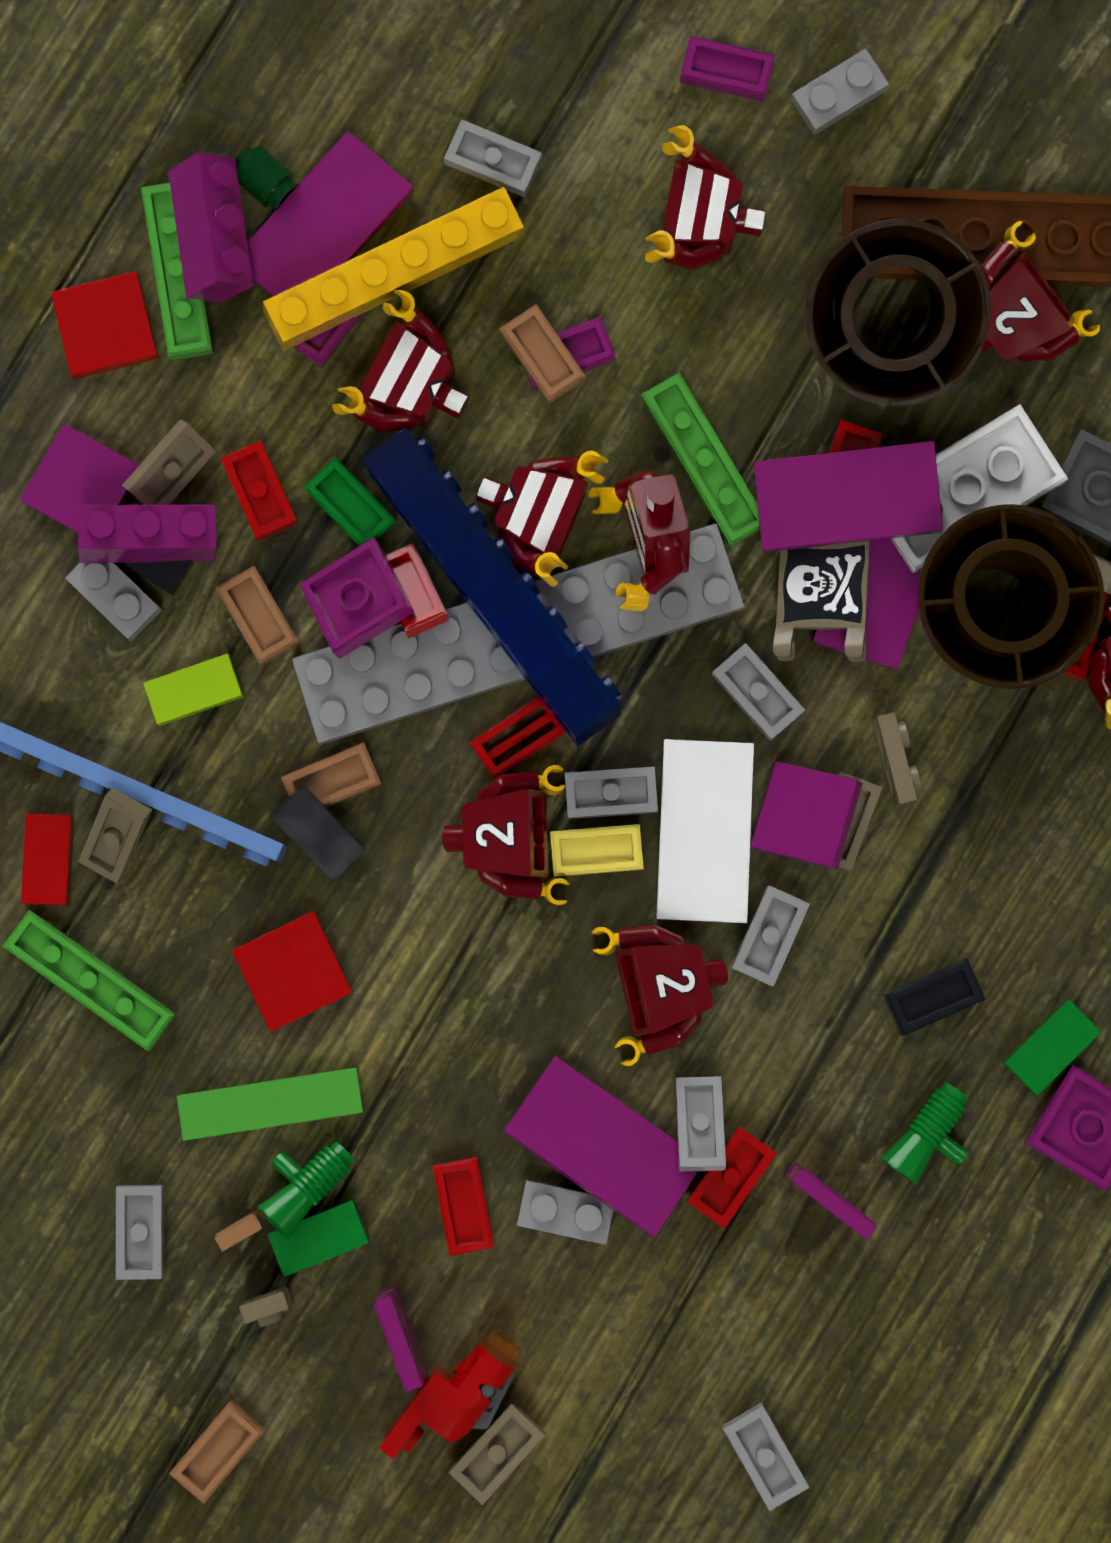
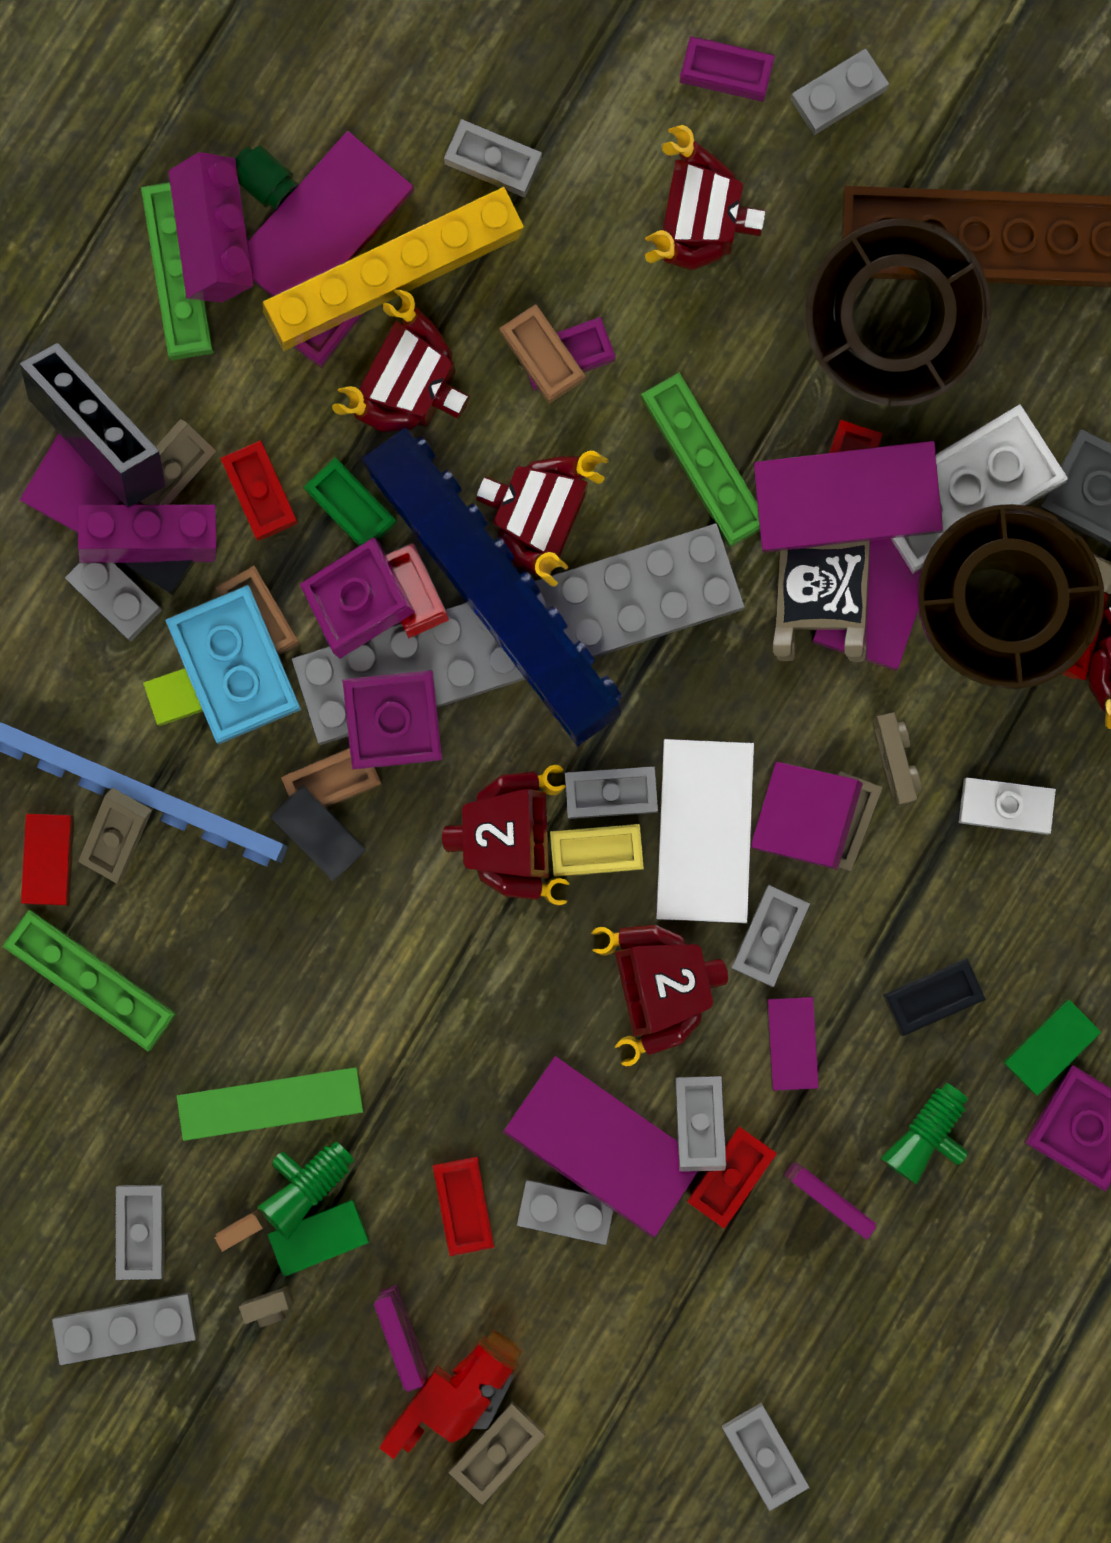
(93, 425): none -> black brick
(104, 325): red tile -> none
(125, 1328): none -> light grey plate
(217, 1451): medium nougat tile -> none
(233, 664): none -> medium azure tile
(292, 971): red tile -> none
(392, 719): none -> magenta tile
(488, 757): red tile -> none
(657, 529): dark red torso -> none
(758, 692): light grey plate -> none
(792, 1043): none -> magenta tile
(1007, 806): none -> white plate
(1025, 310): dark red torso -> none

